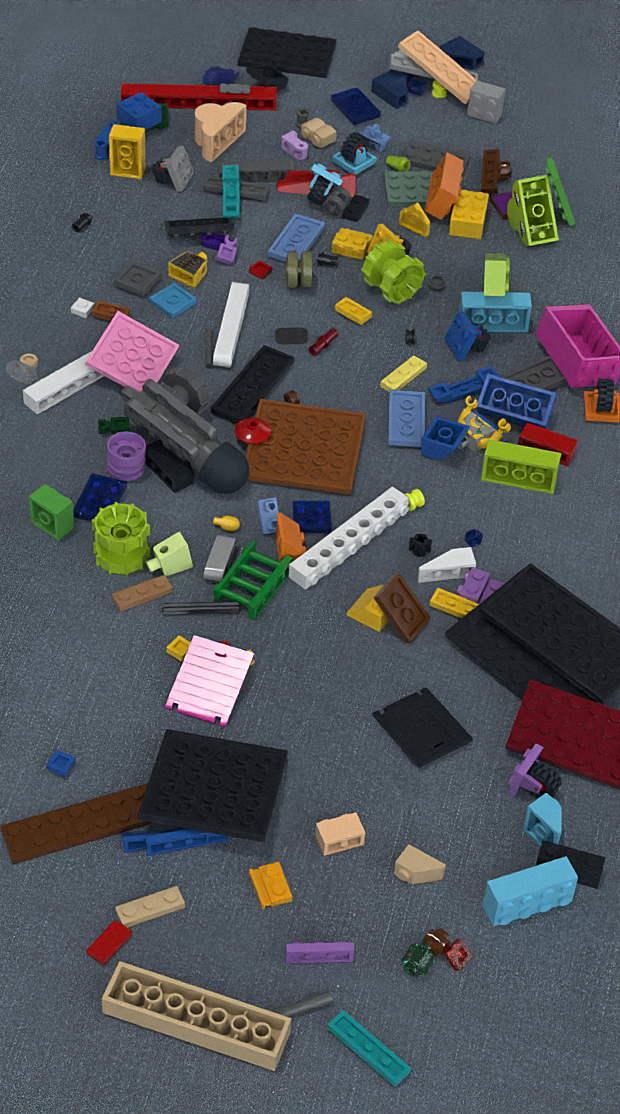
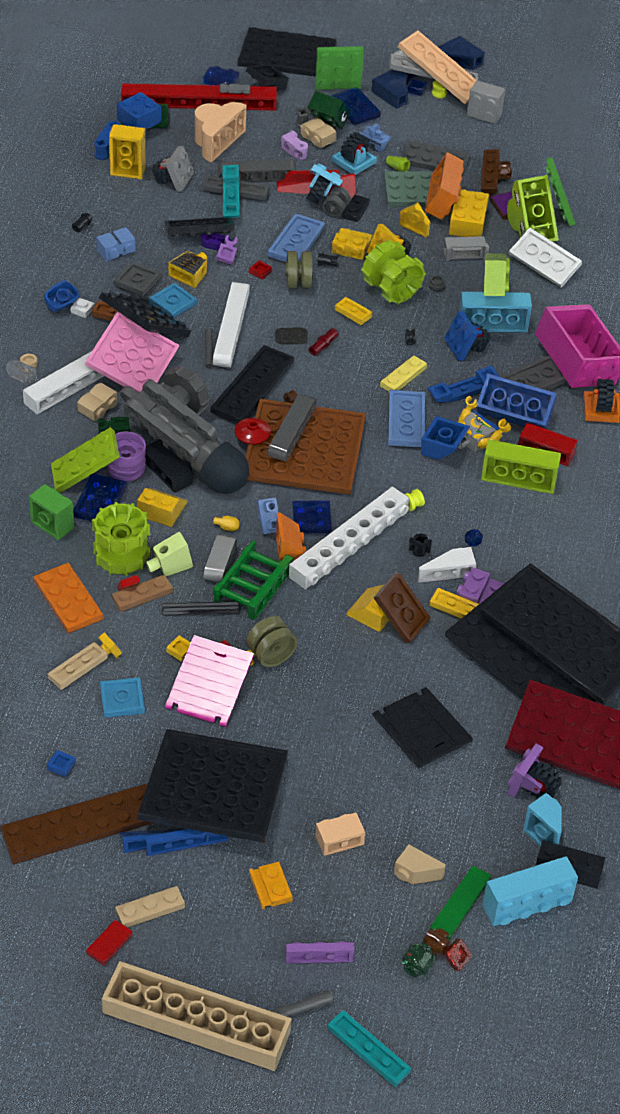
(61, 296): none -> blue piece
(68, 597): none -> orange plate
(77, 666): none -> tan plate
(85, 460): none -> lime plate
(97, 401): none -> tan brick
(109, 646): none -> yellow plate
(110, 248): none -> medium blue piece
(122, 697): none -> dark azure tile
(128, 582): none -> red tile
(145, 314): none -> black plate
(160, 506): none -> yellow slope
(271, 641): none -> olive wheel
(292, 427): none -> dark grey beam
(328, 109): none -> dark green brick
(339, 67): none -> bright green plate
(461, 901): none -> green tile
(465, 248): none -> light grey window
(545, 257): none -> white plate

